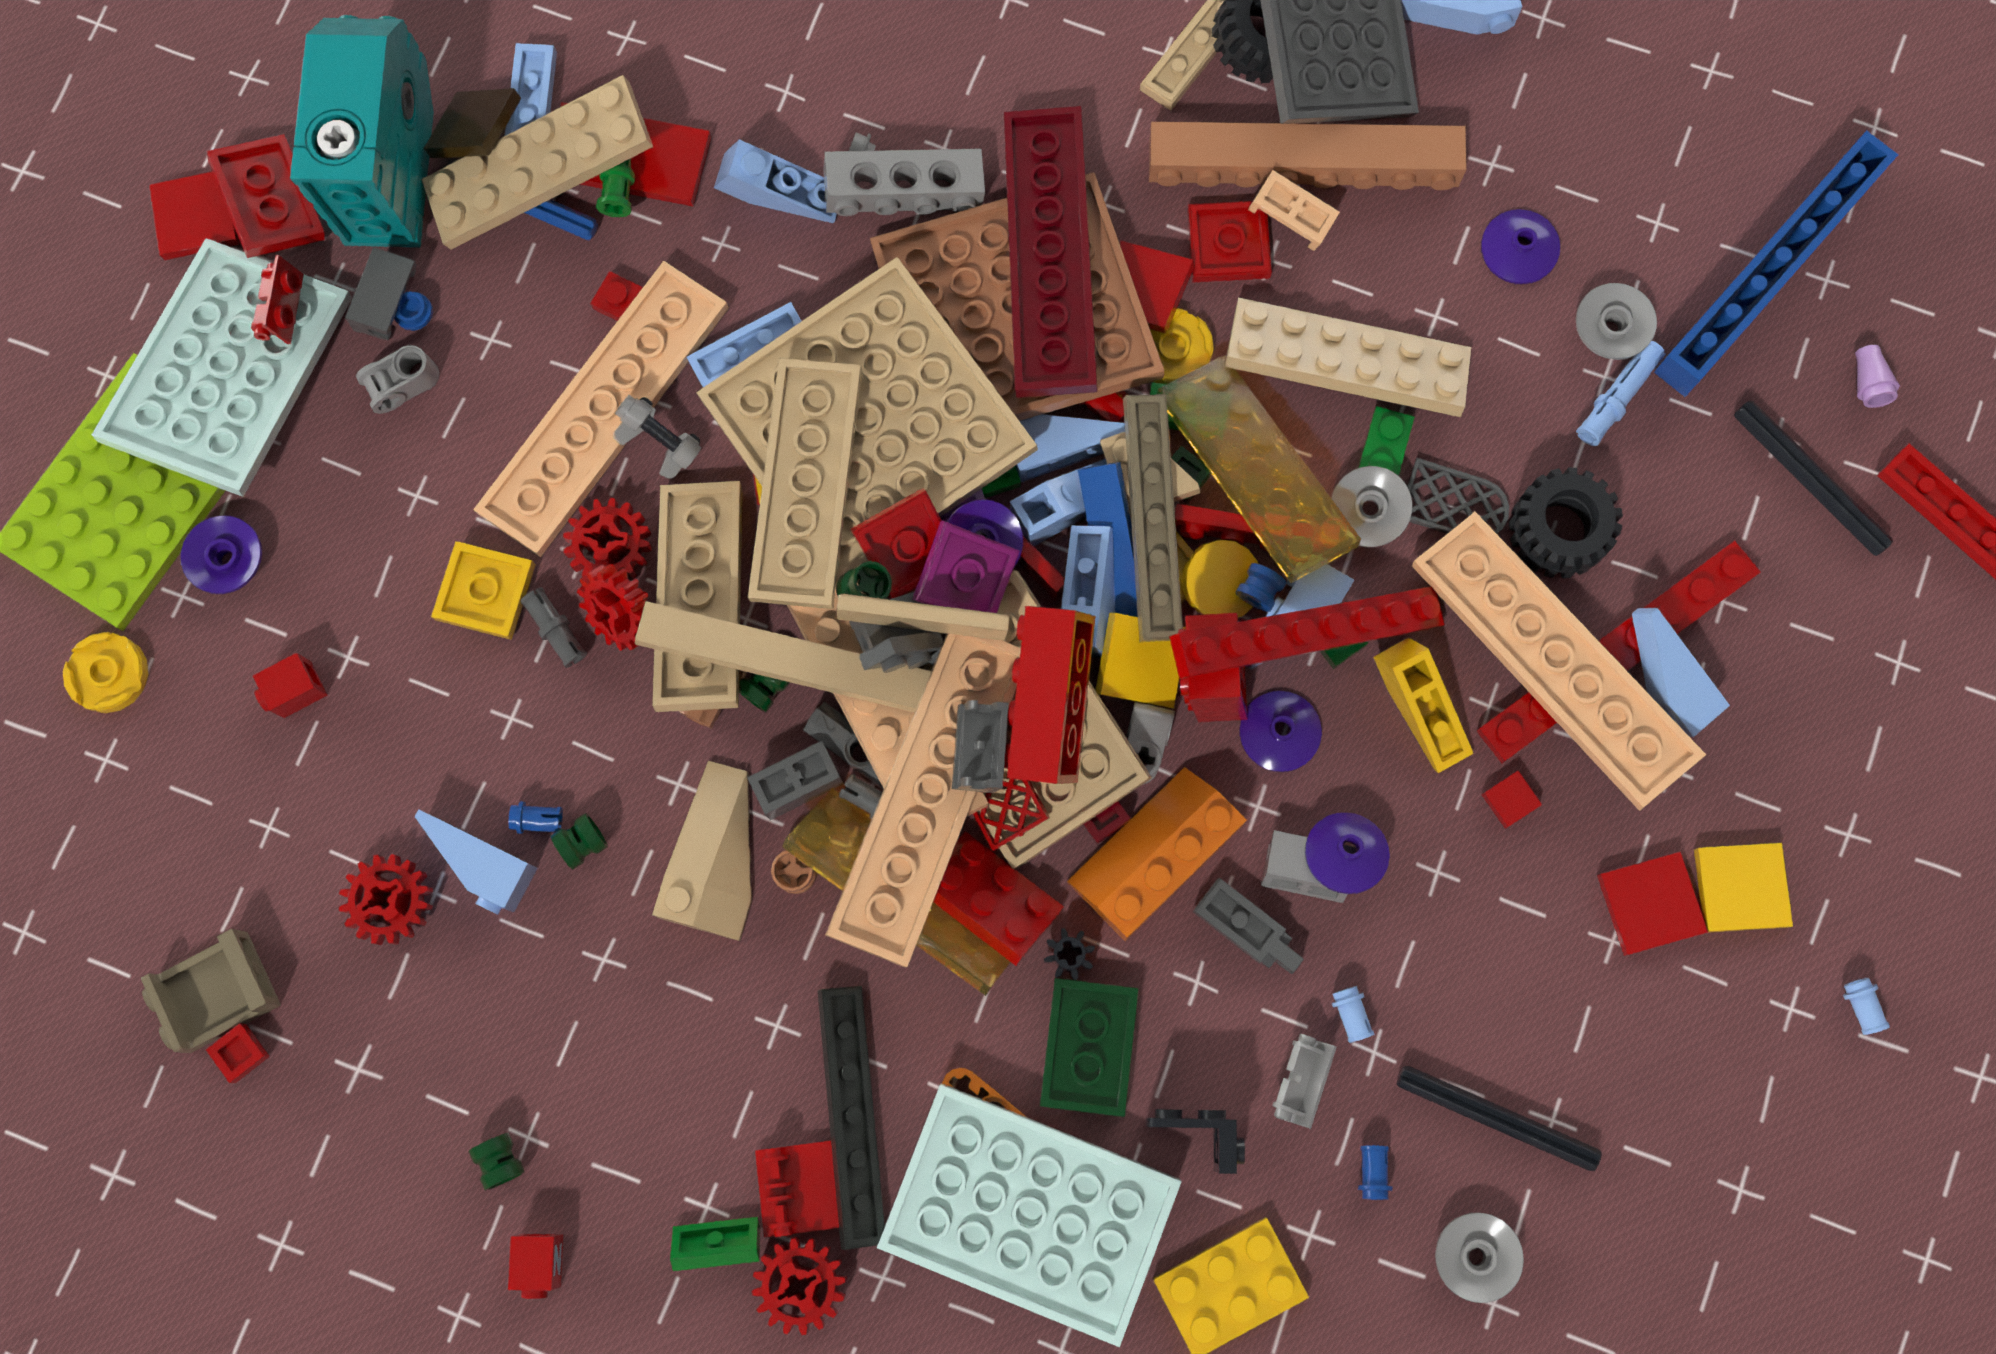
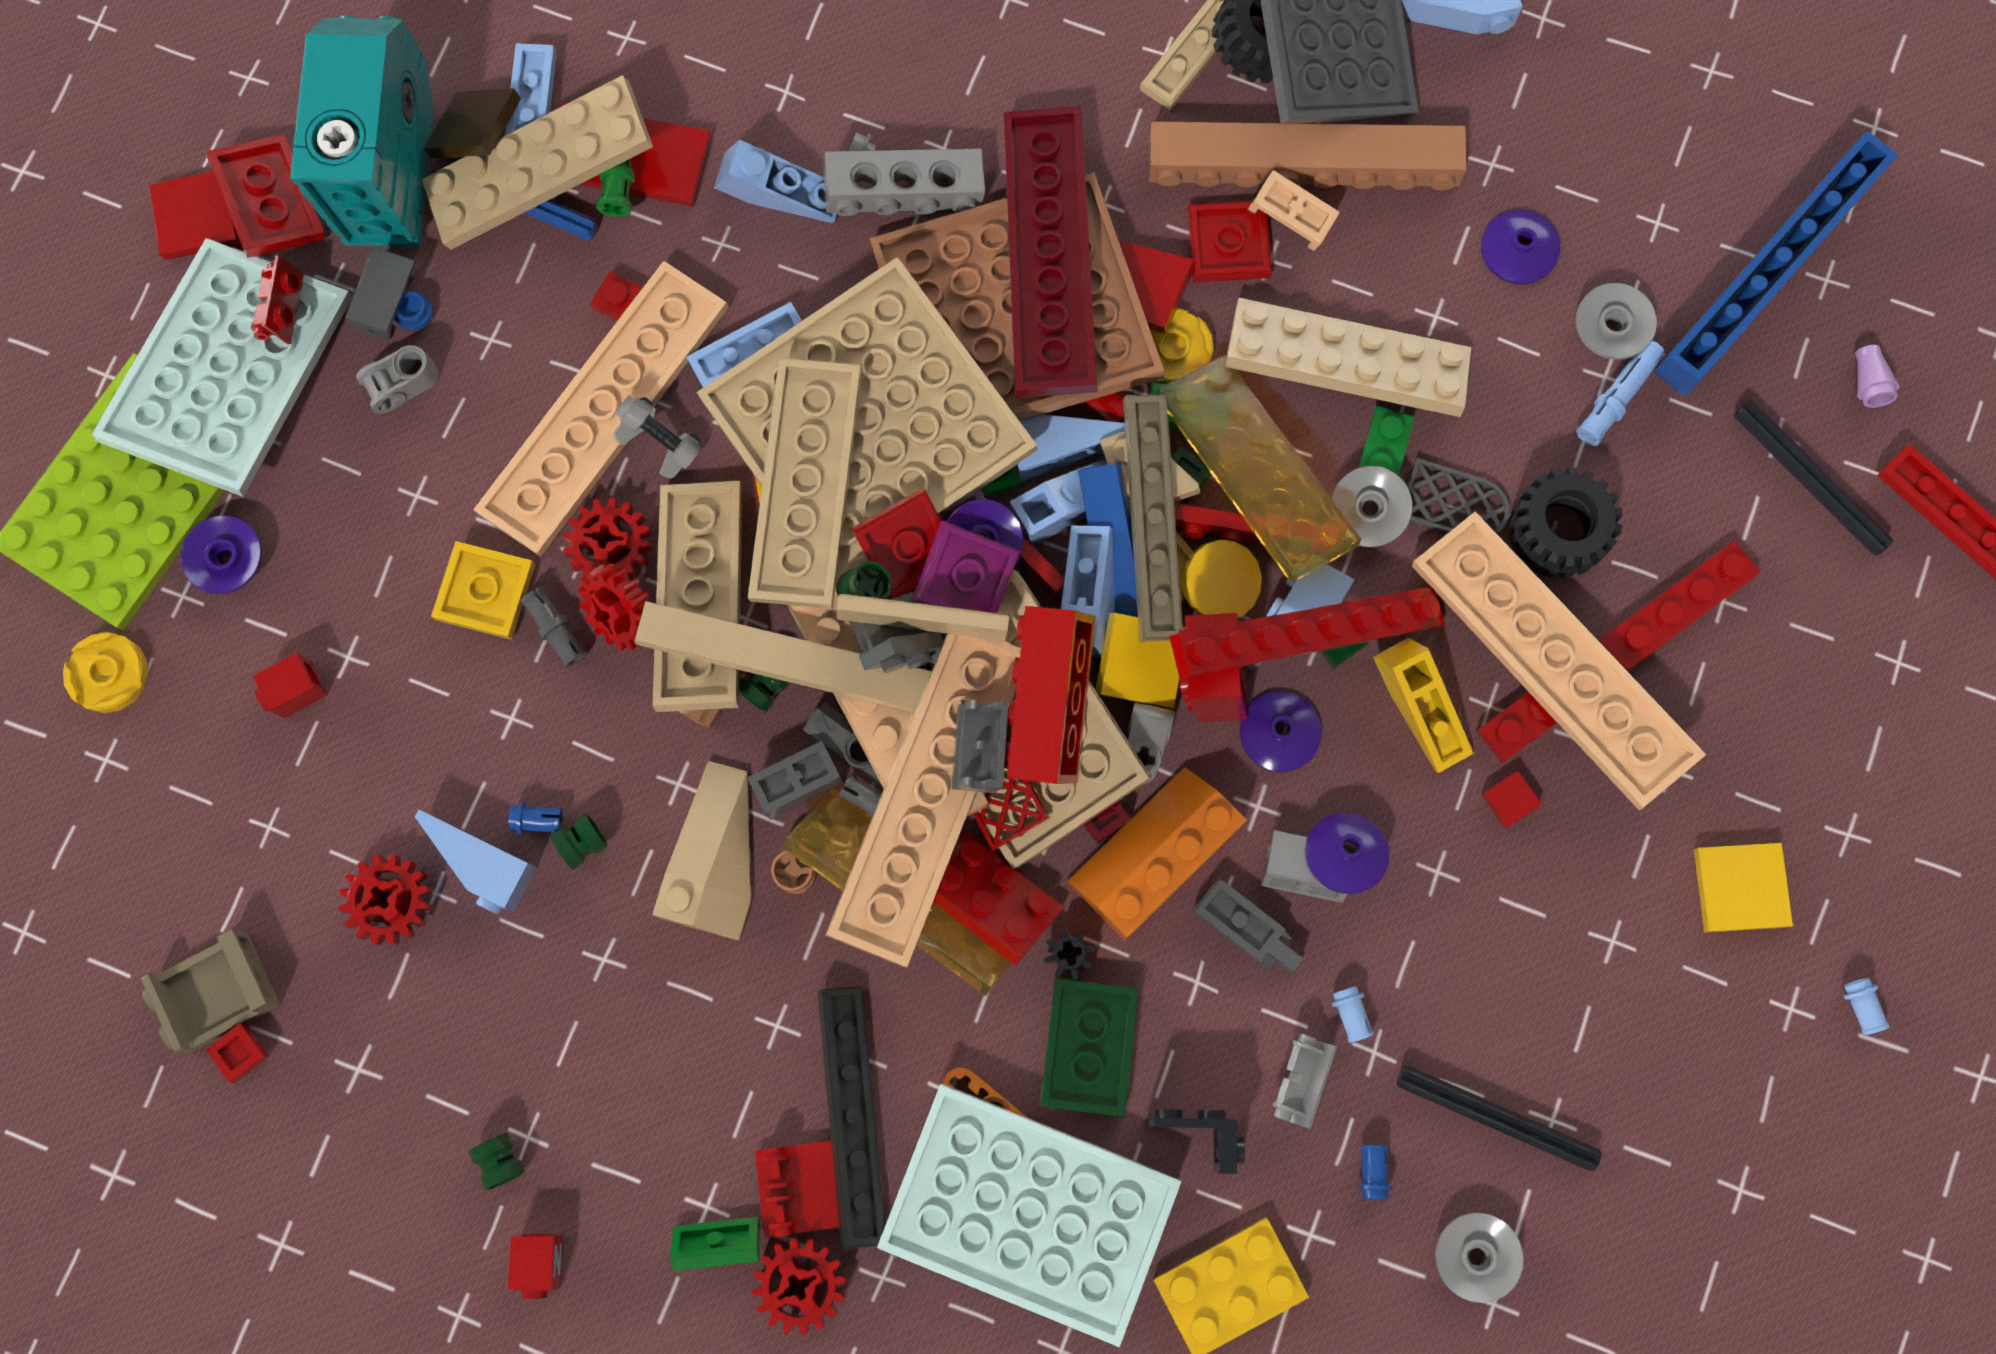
(1260, 587): blue wheel -> none
(1652, 903): red tile -> none
(1674, 674): light blue slope -> none

